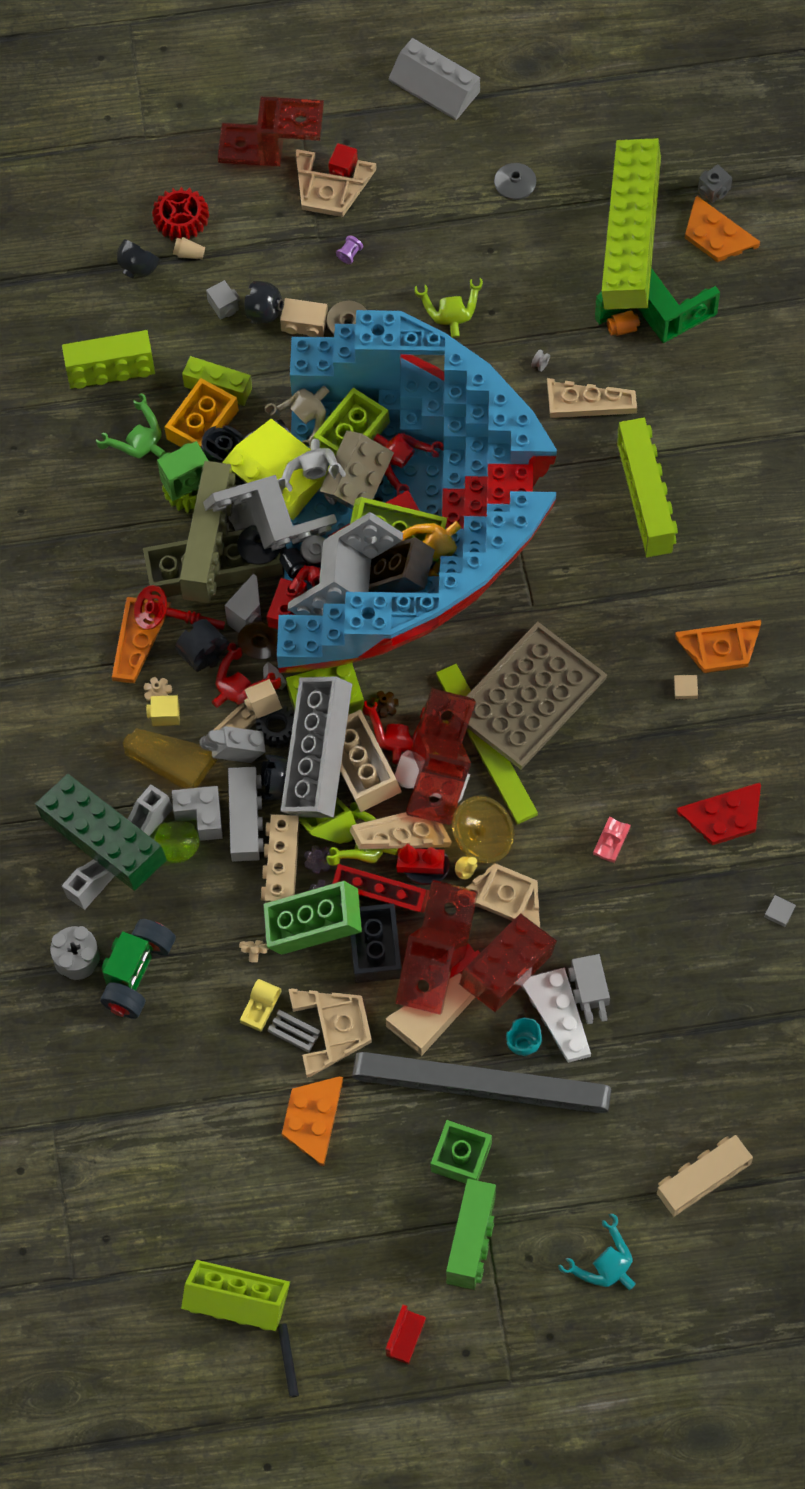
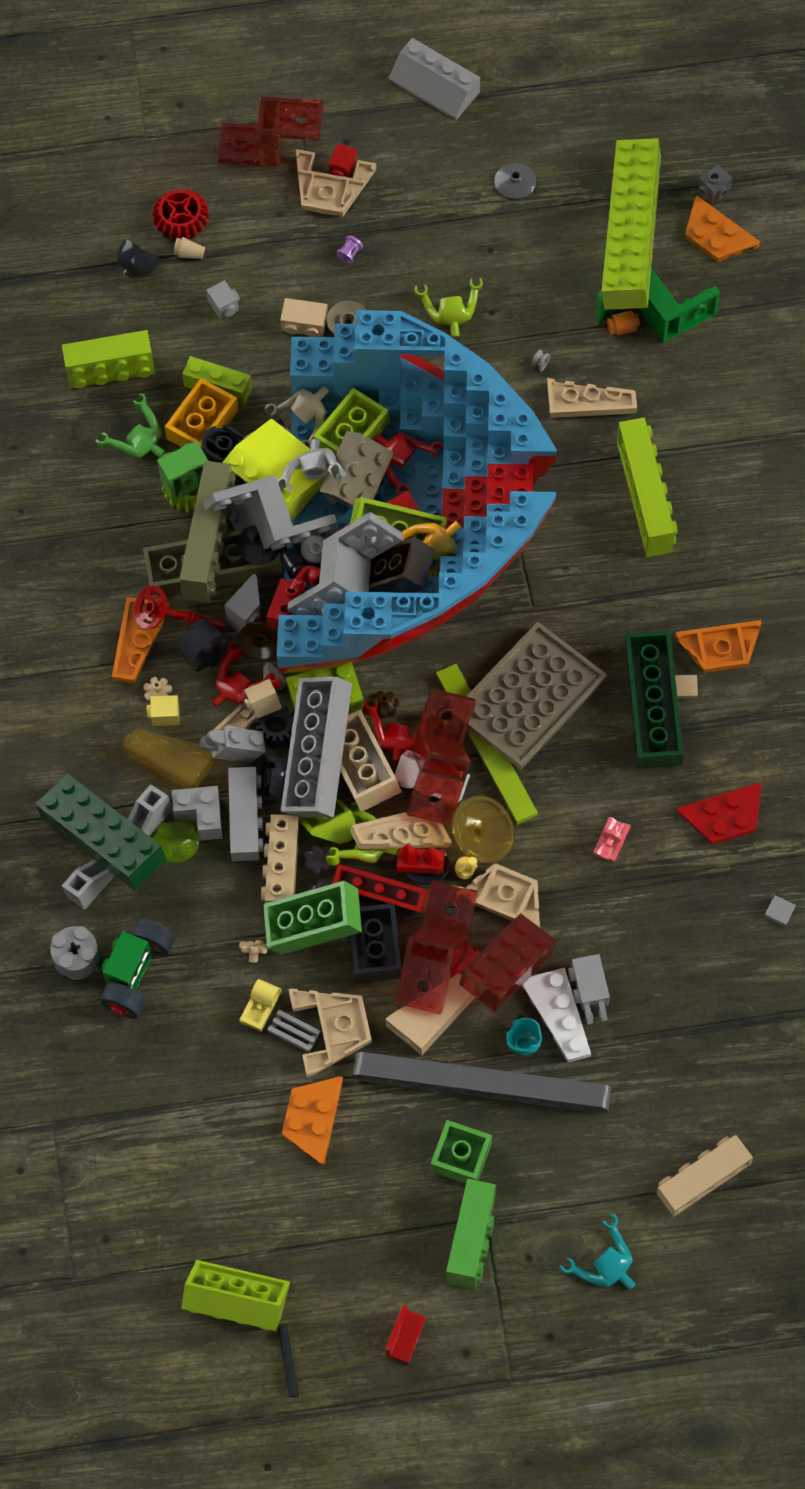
(263, 303): black cylinder -> none
(653, 699): none -> dark green brick

